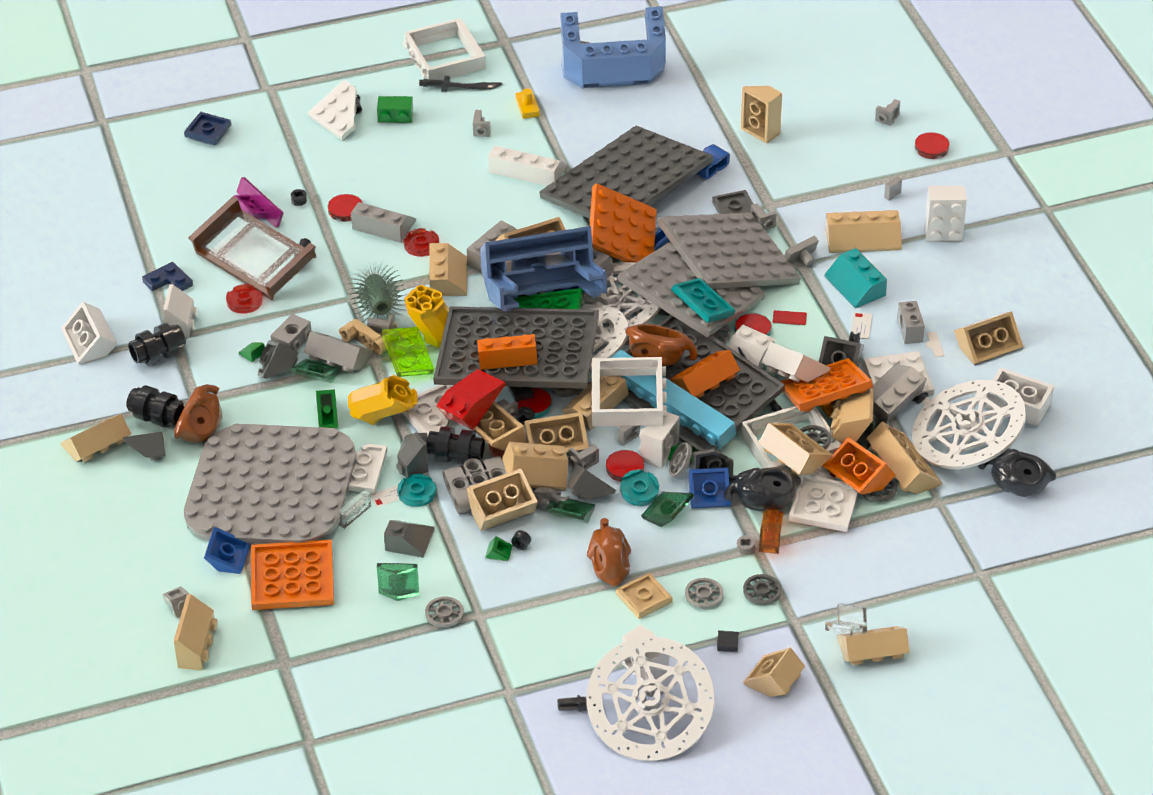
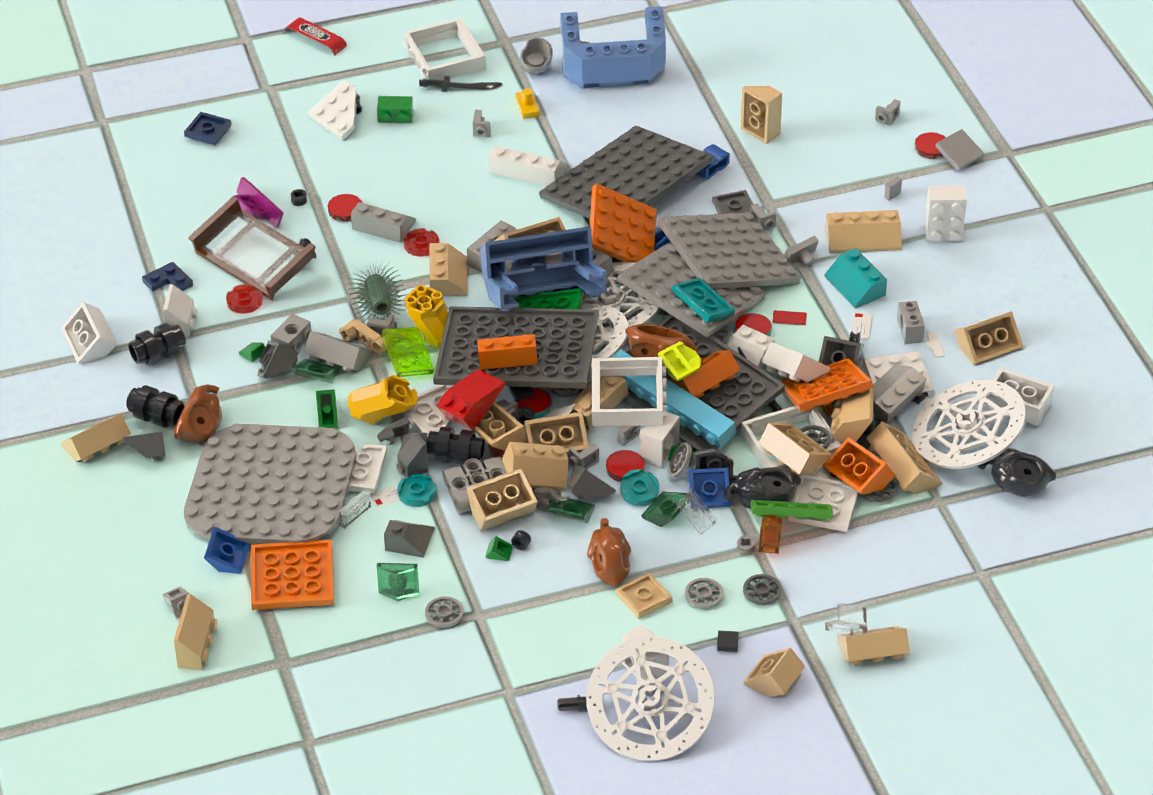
(318, 34): none -> red sticker
(394, 430): none -> dark grey slope
(536, 56): none -> light grey piece
(562, 411): none -> white sticker
(680, 361): none -> neon yellow slope
(696, 512): none -> clear panel
(798, 510): none -> bright green plate
(959, 149): none -> light grey tile

